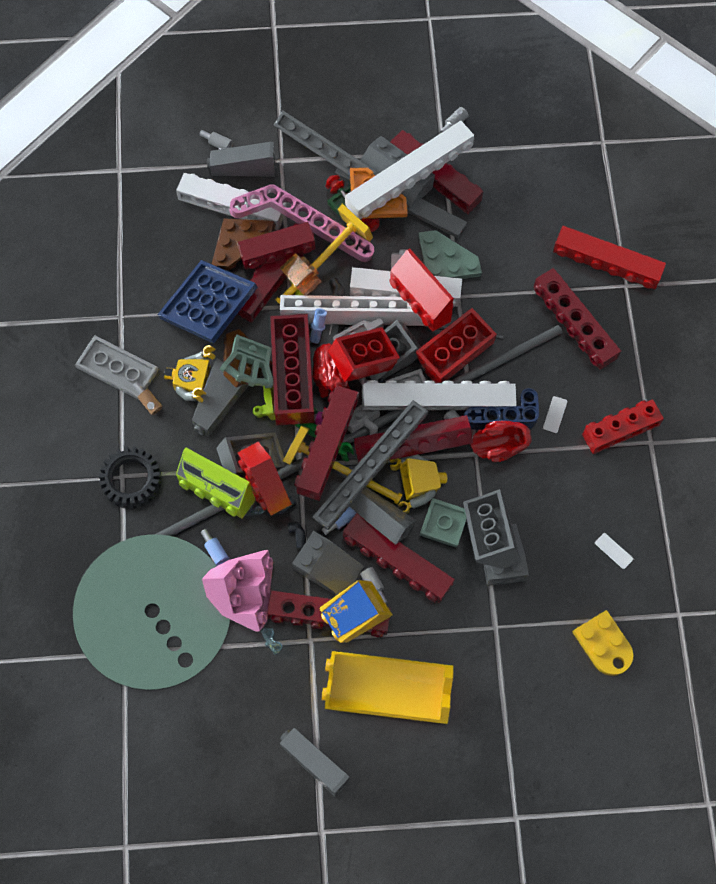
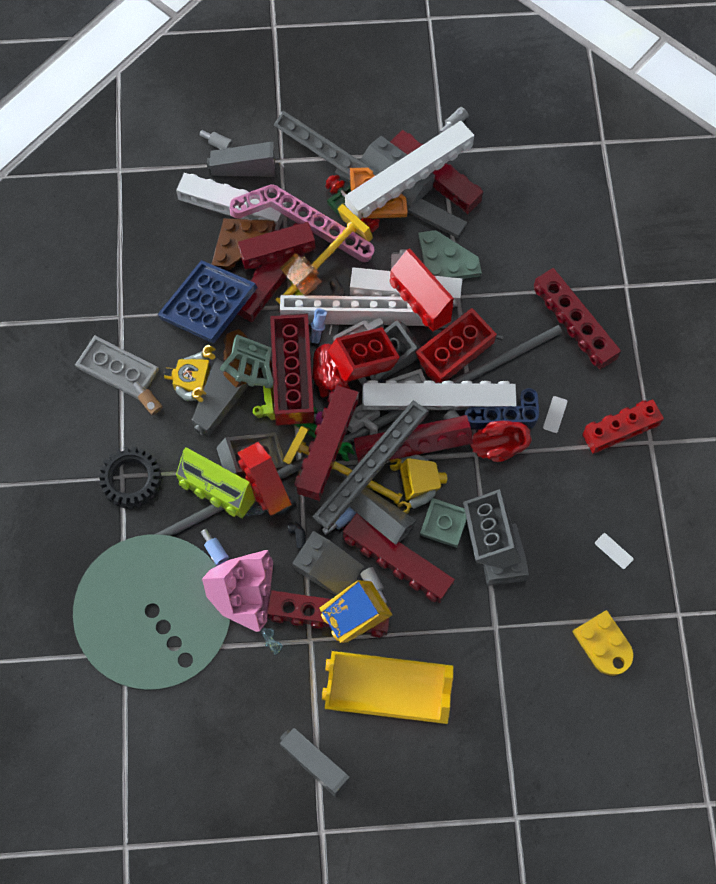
(609, 257): red brick -> none

